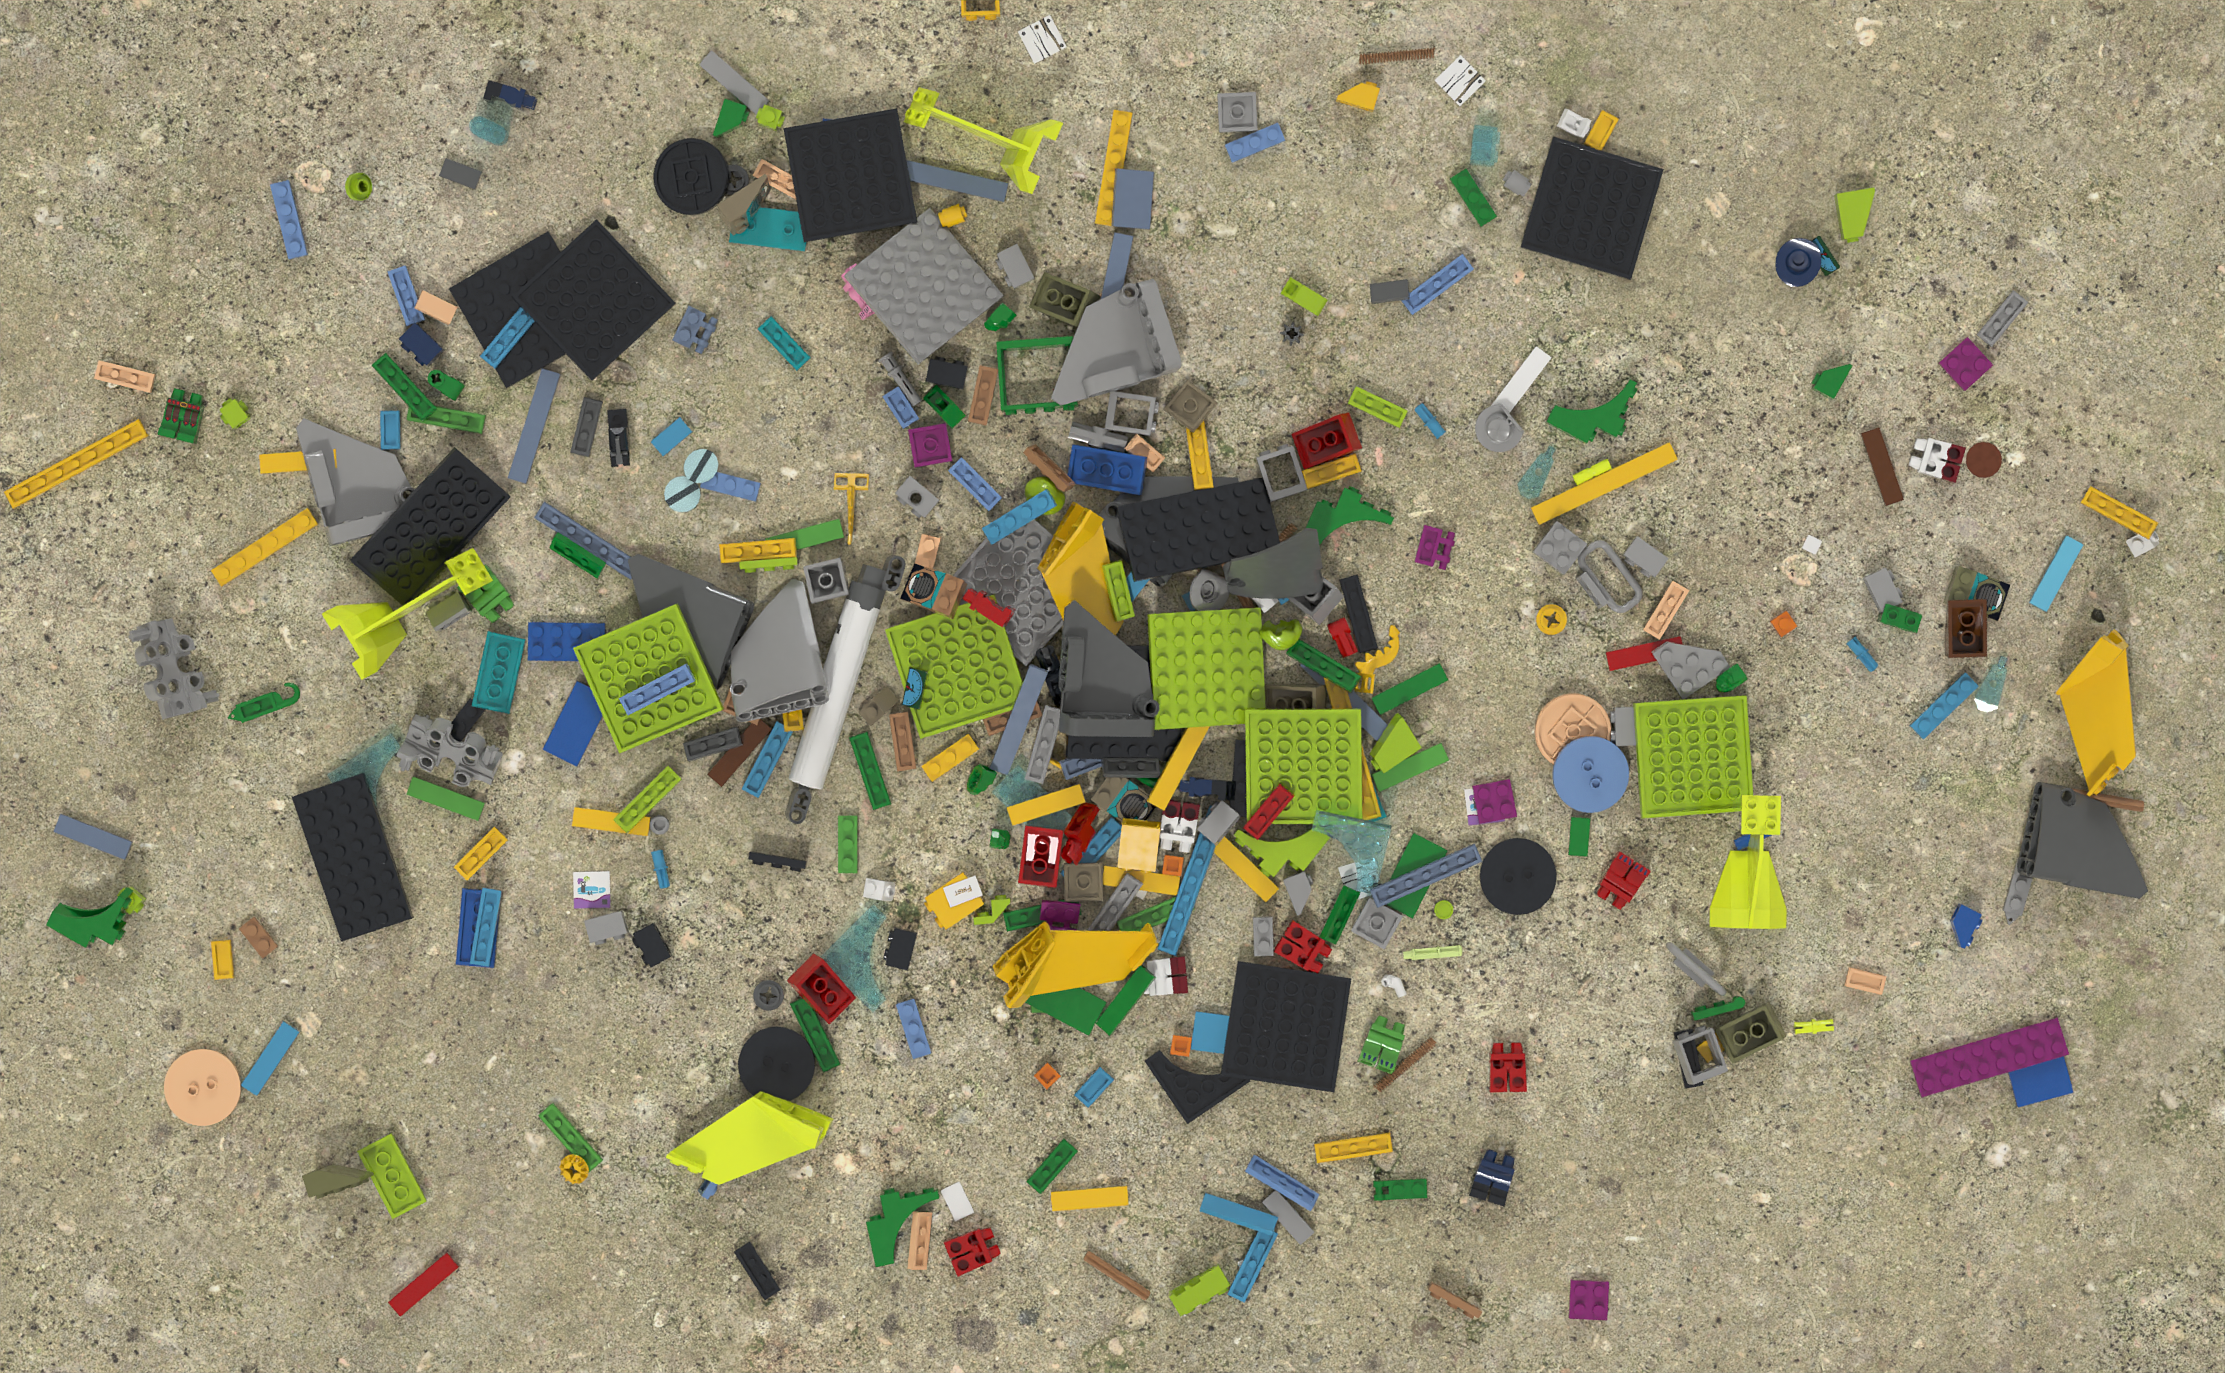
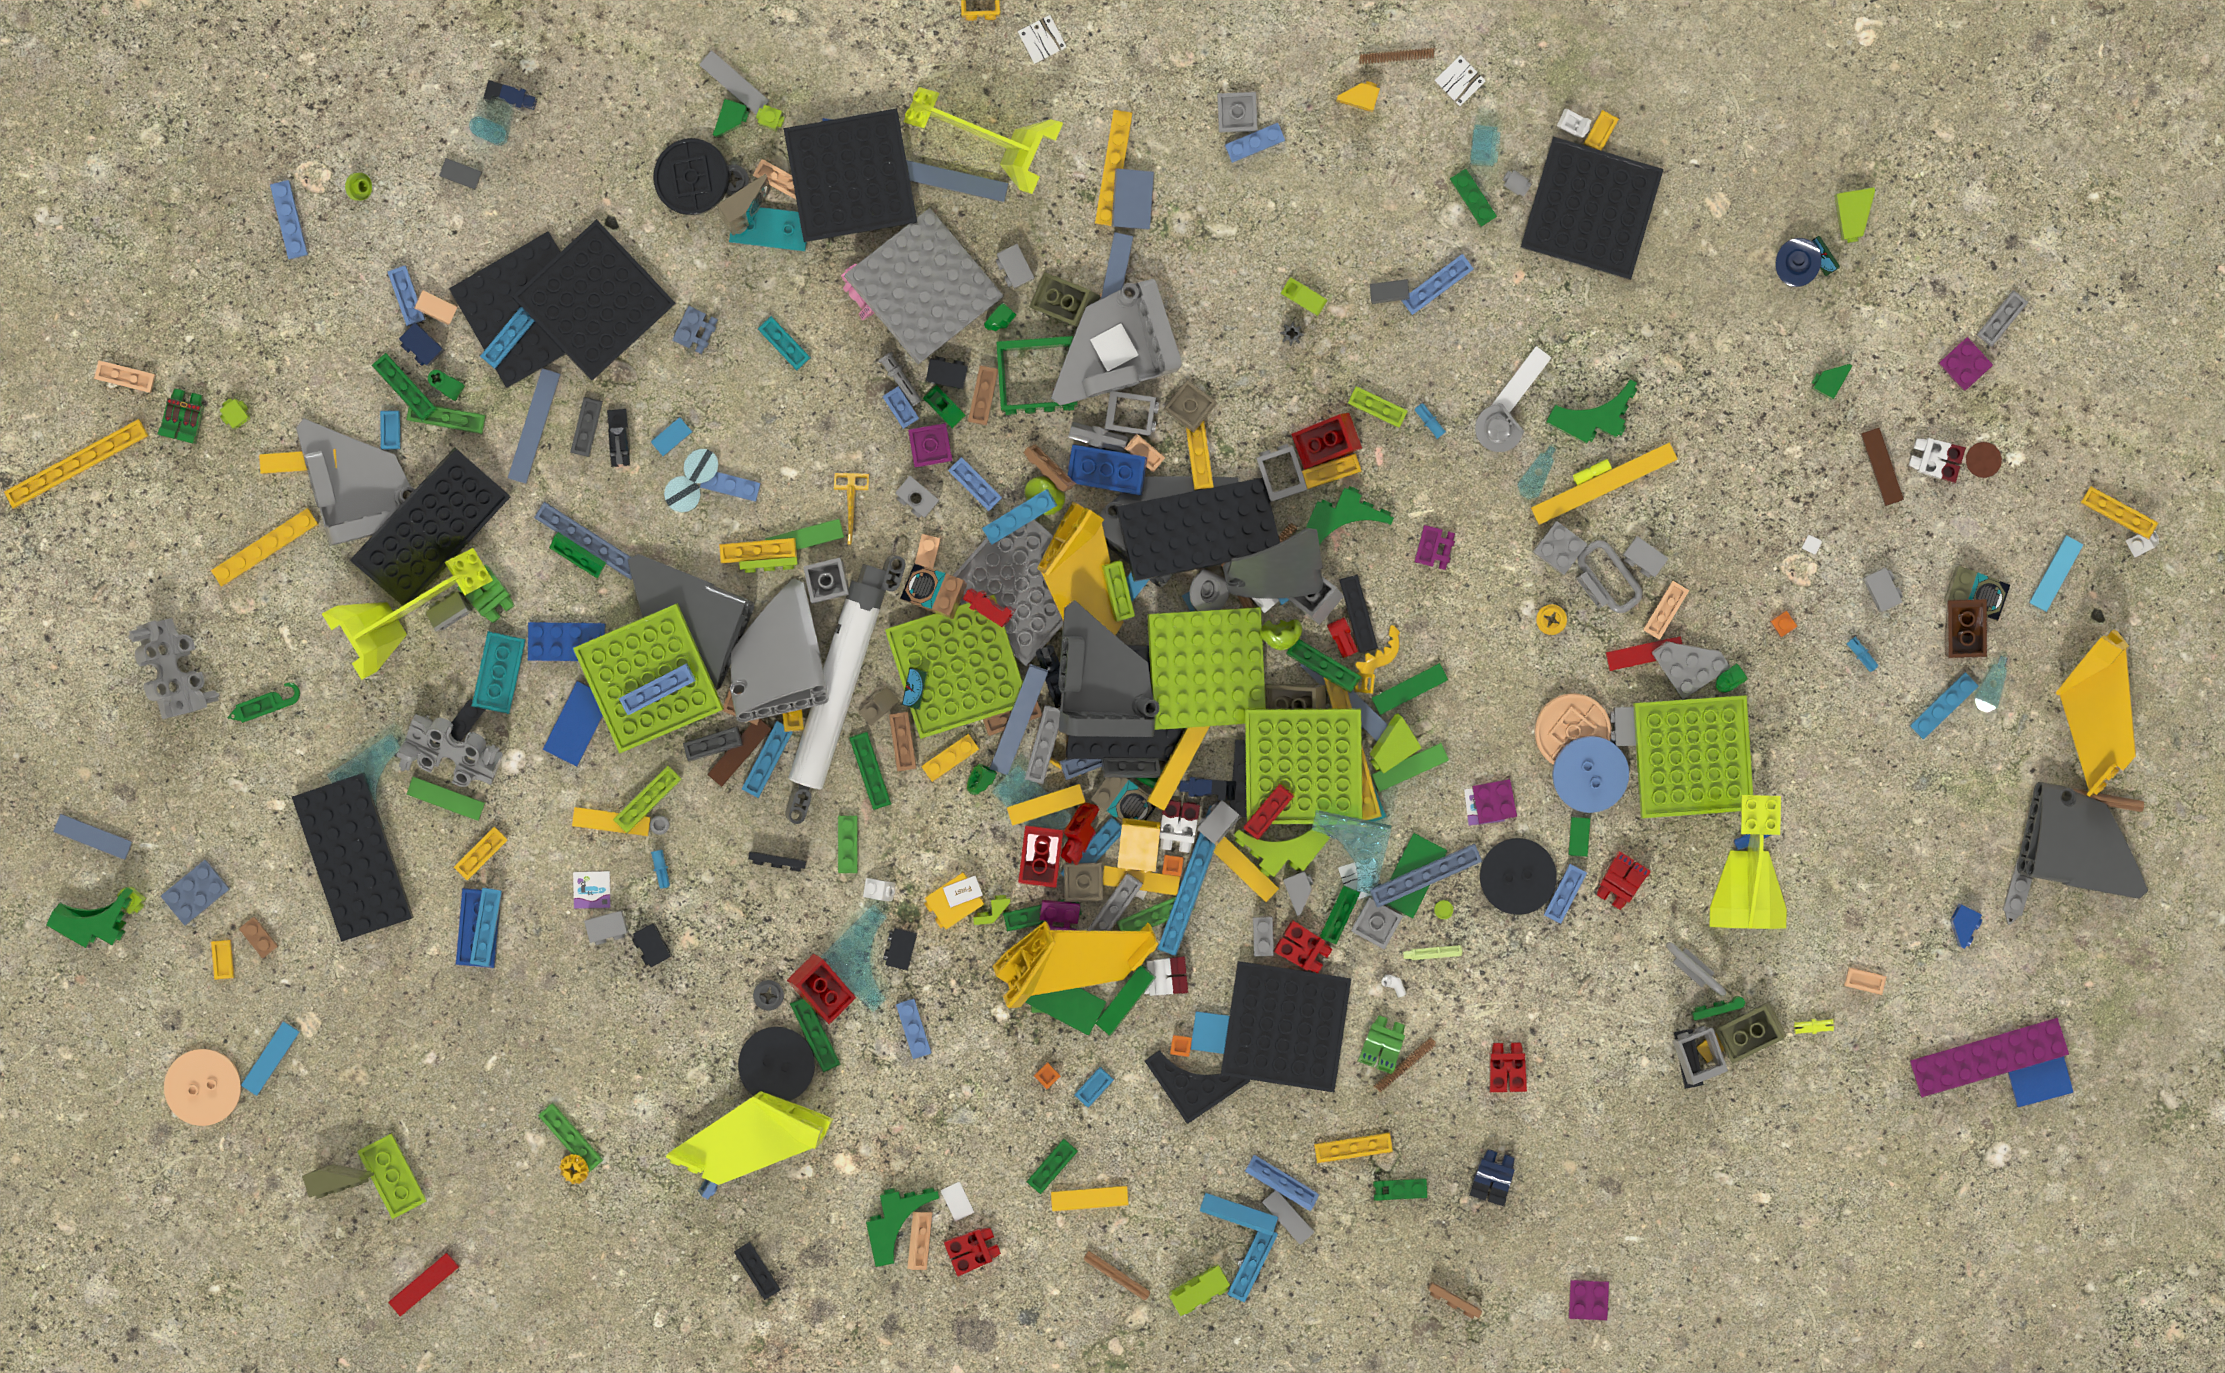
(195, 892): none -> sand blue plate
(952, 215): yellow brick -> none
(999, 839): green rock -> none
(1114, 347): none -> white sticker
(1565, 893): none -> medium blue plate
(1900, 618): green bracket -> none

